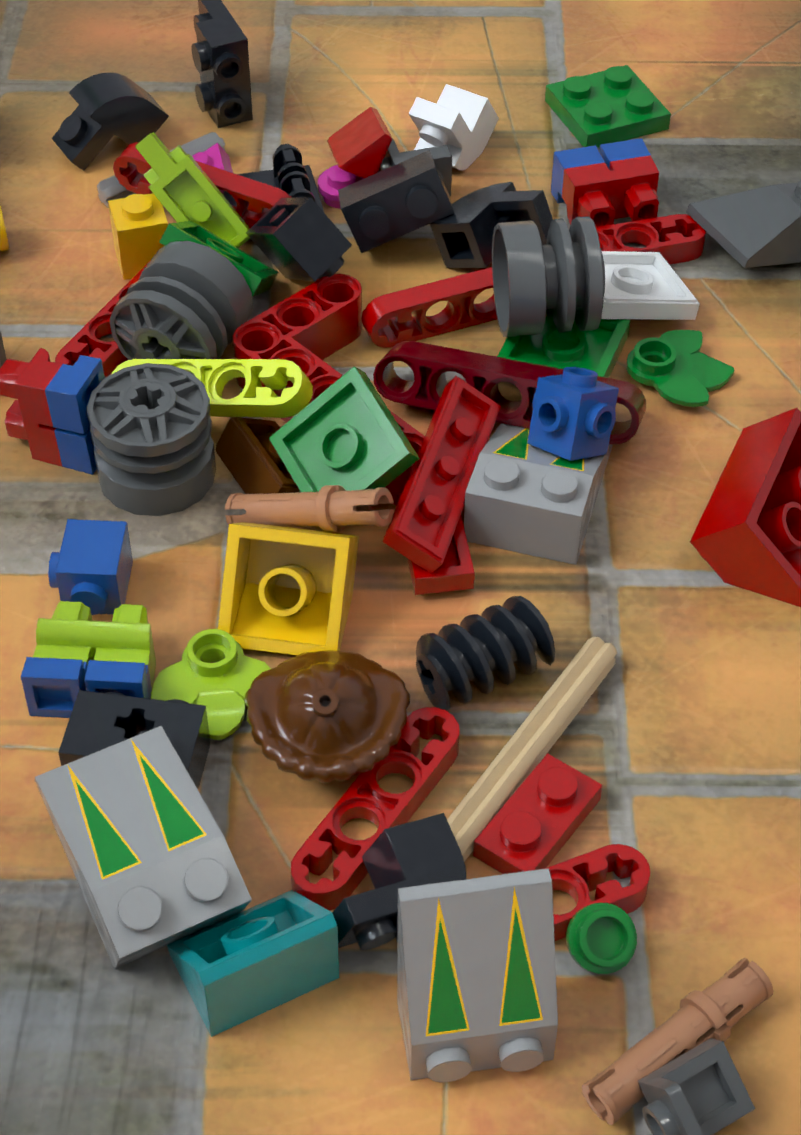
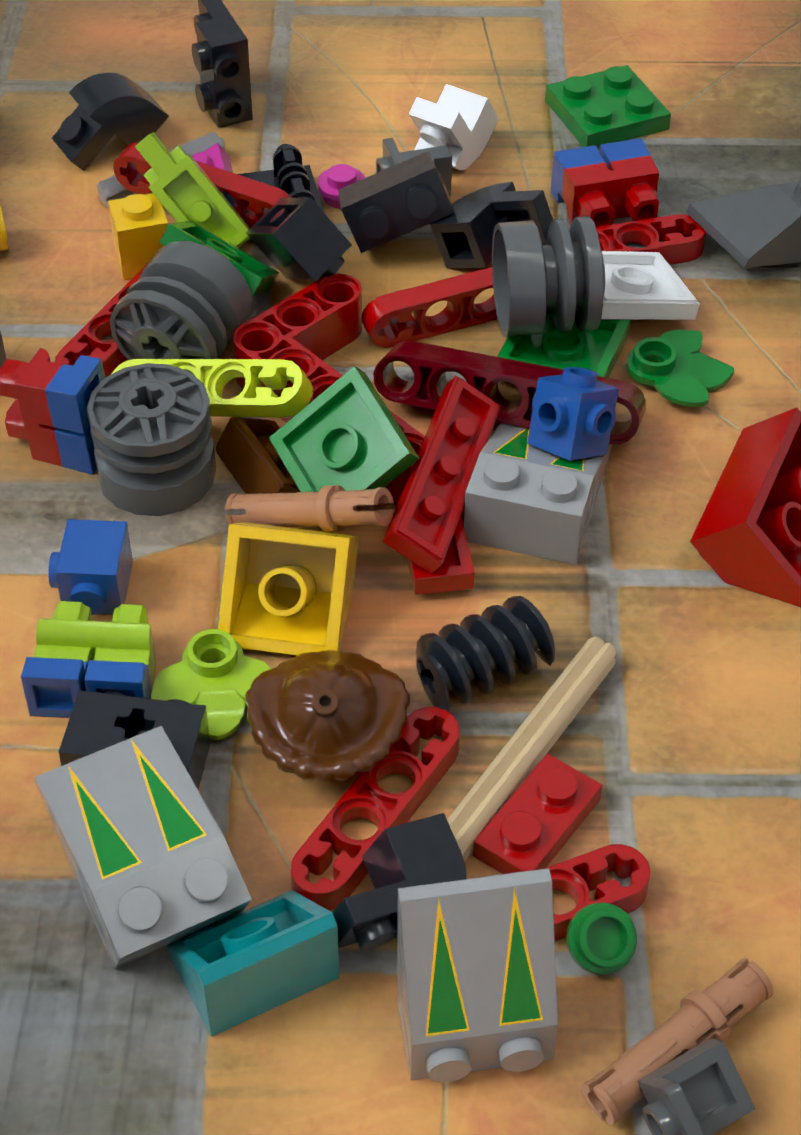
(361, 144): red slope -> none

